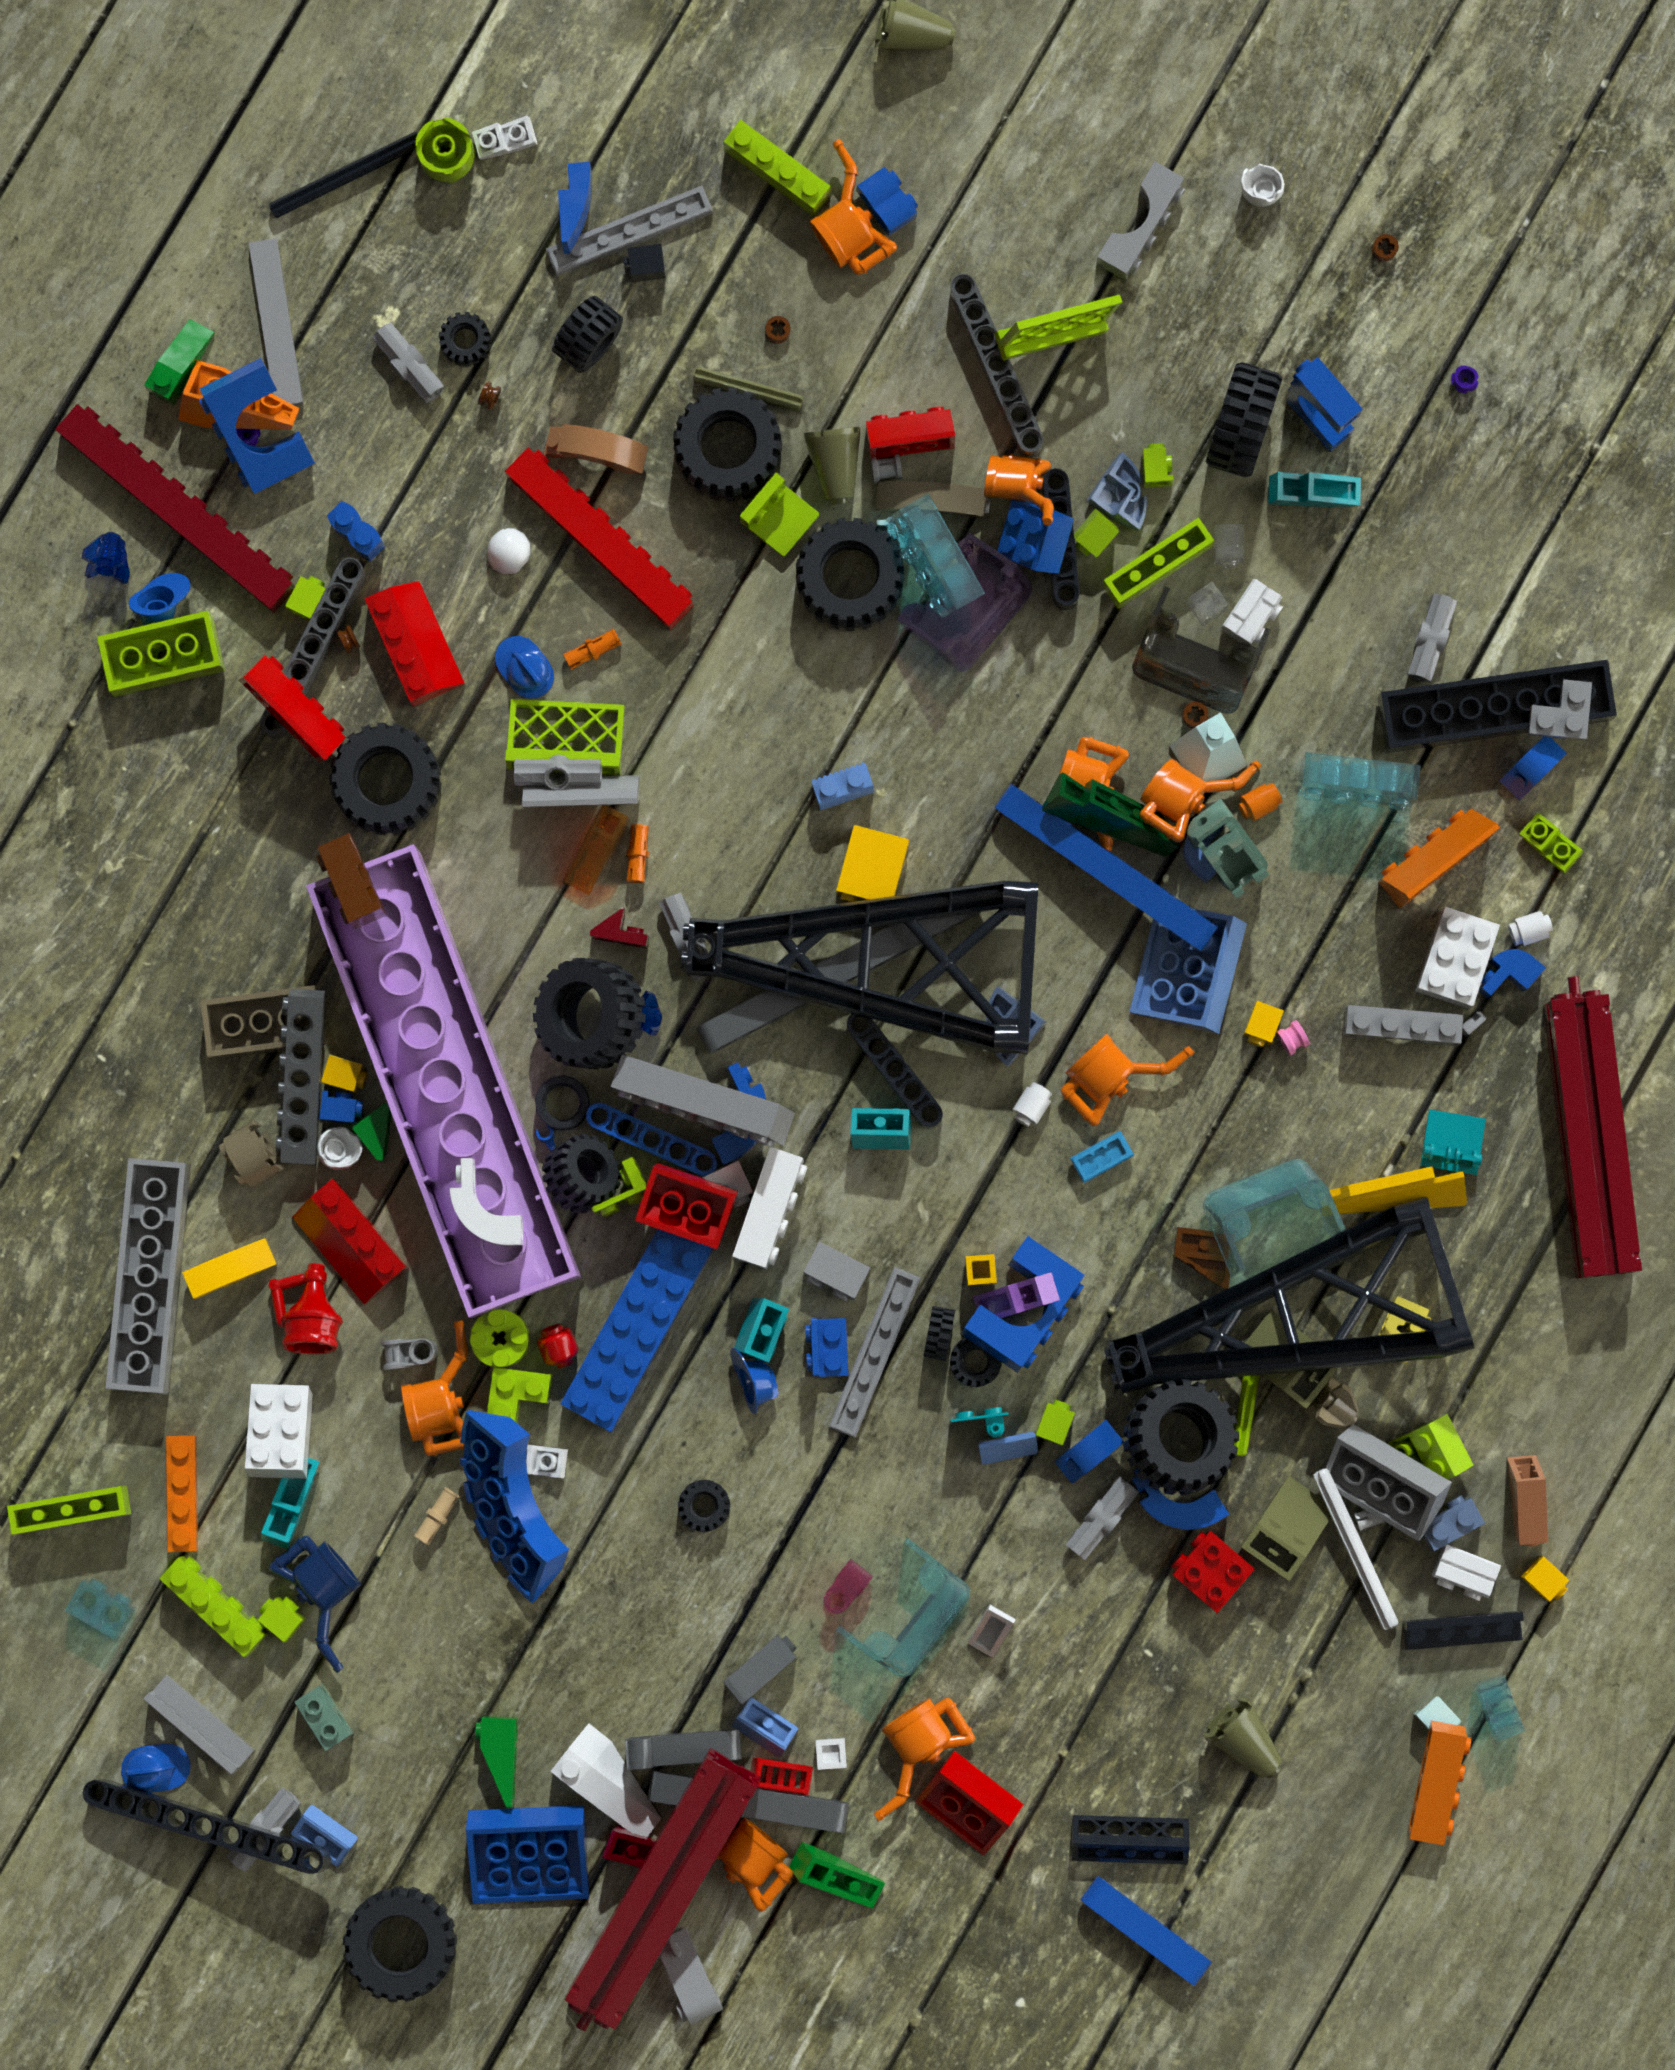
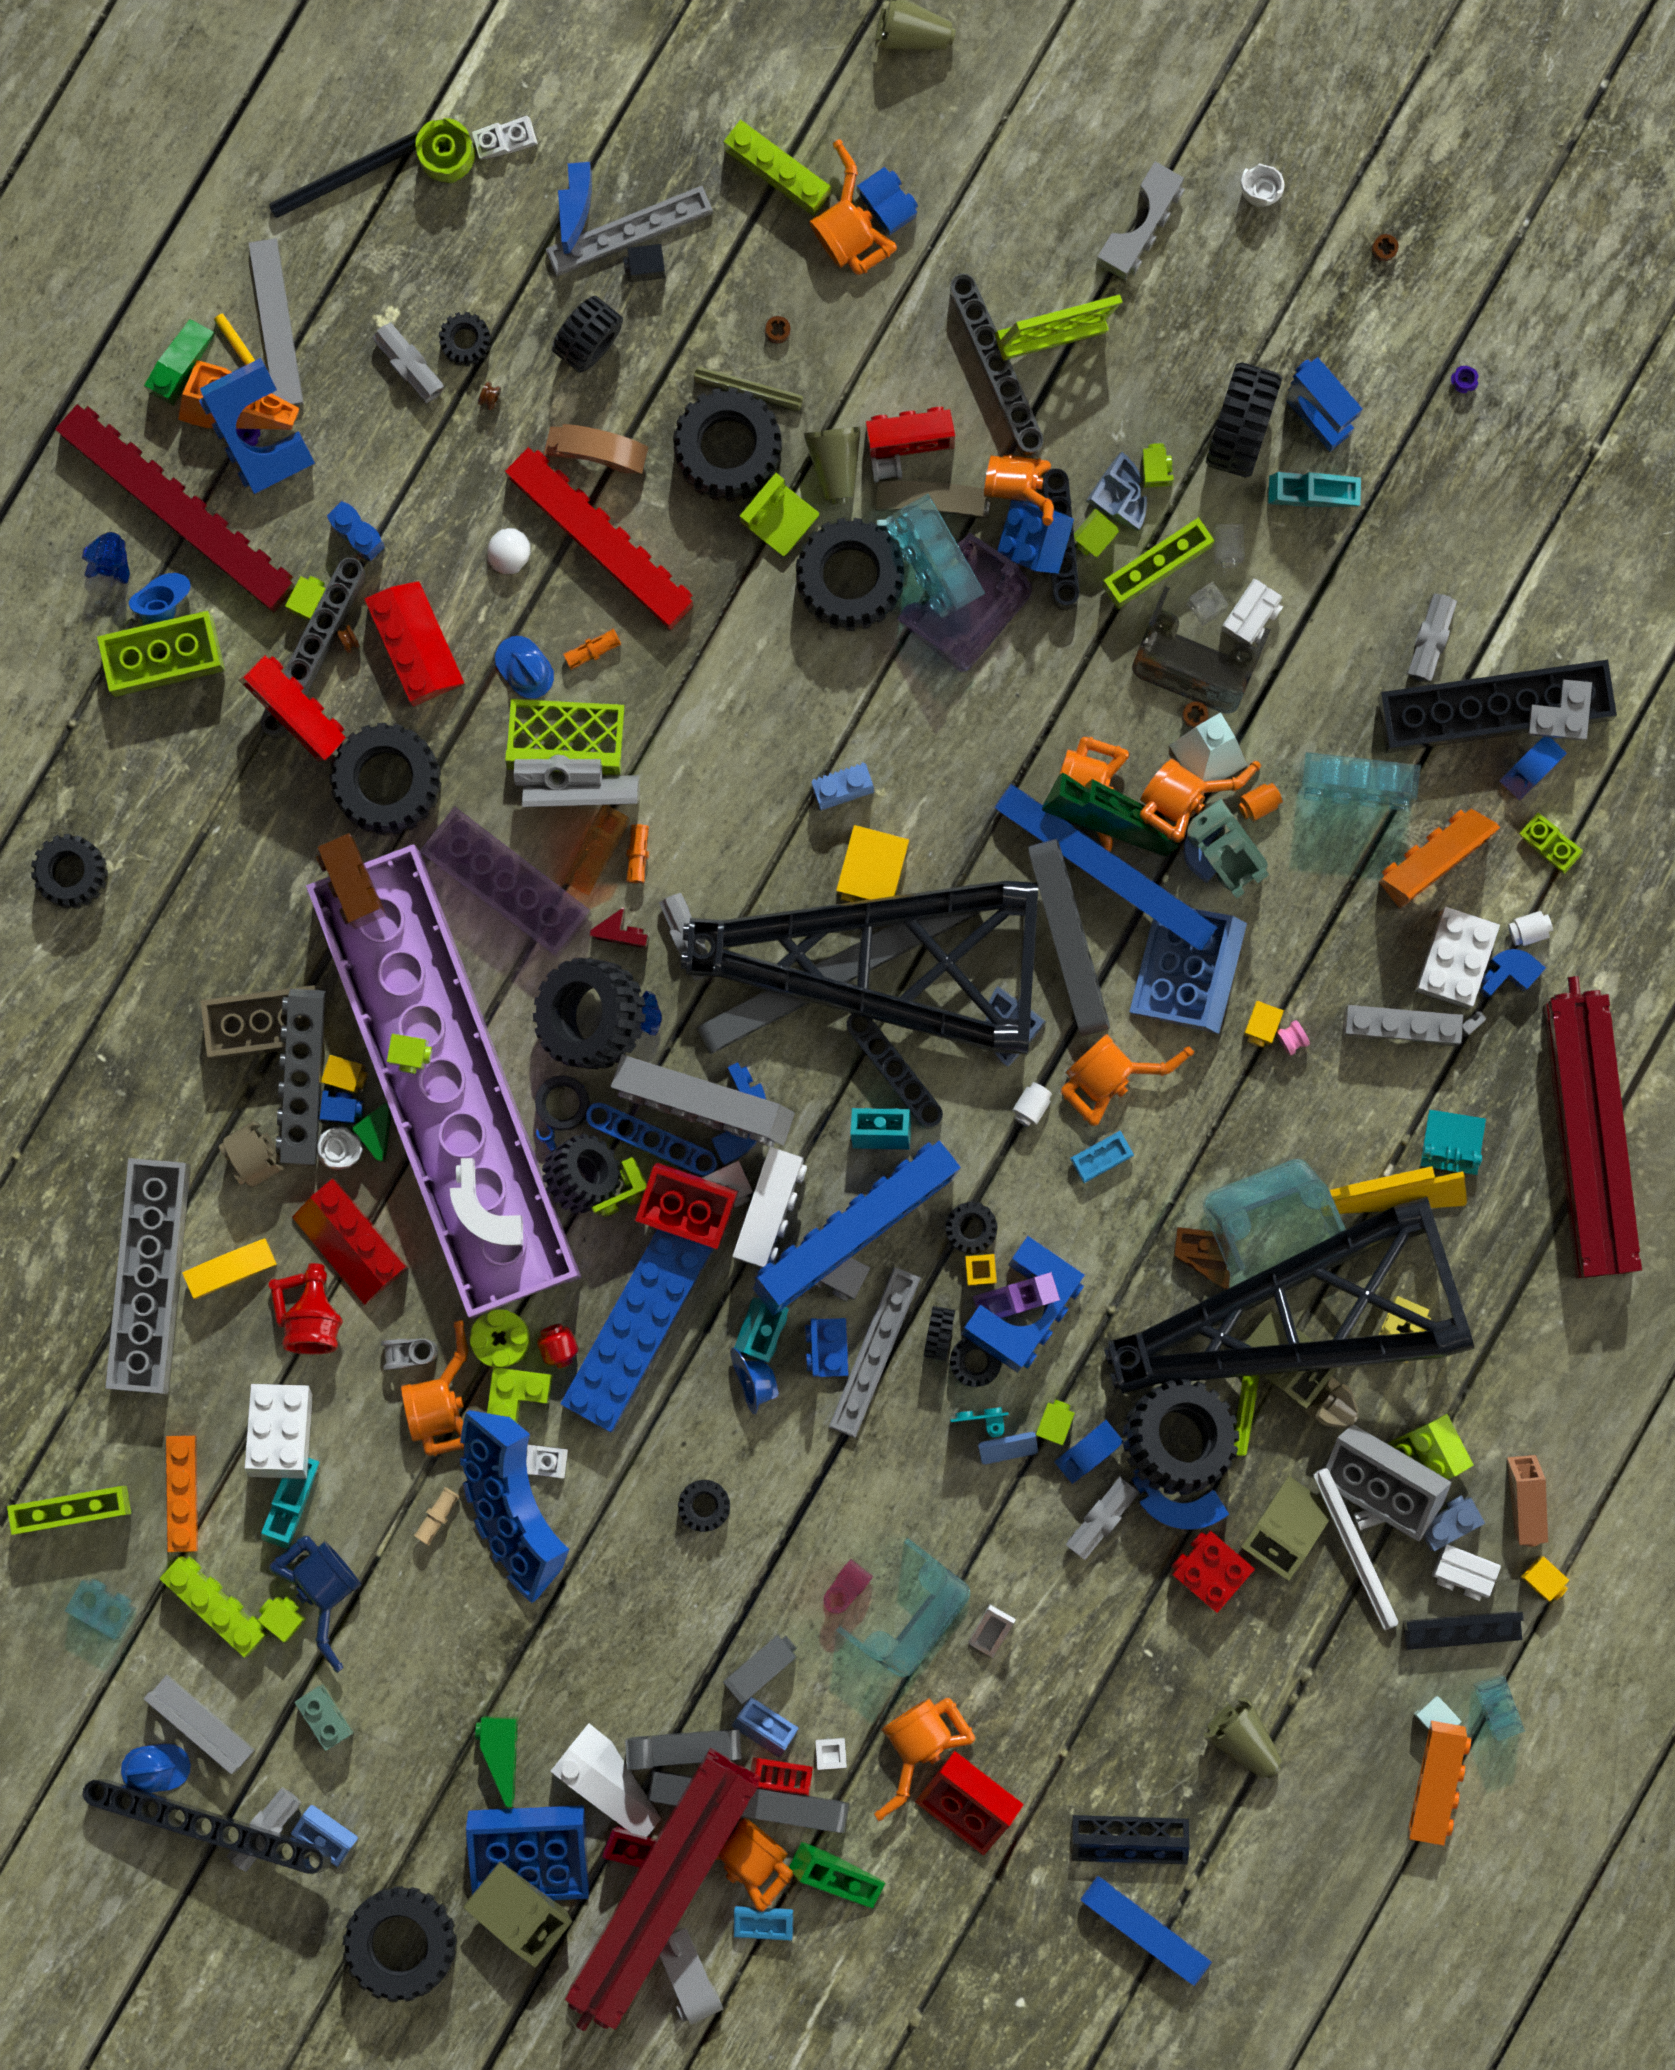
(49, 858): none -> black tyre
(234, 339): none -> yellow bar
(408, 1053): none -> lime brick
(506, 882): none -> clear purple brick
(518, 1914): none -> olive slope
(769, 1924): none -> dark azure plate
(855, 1228): none -> blue brick
(977, 1210): none -> black tyre
(1069, 937): none -> dark grey beam

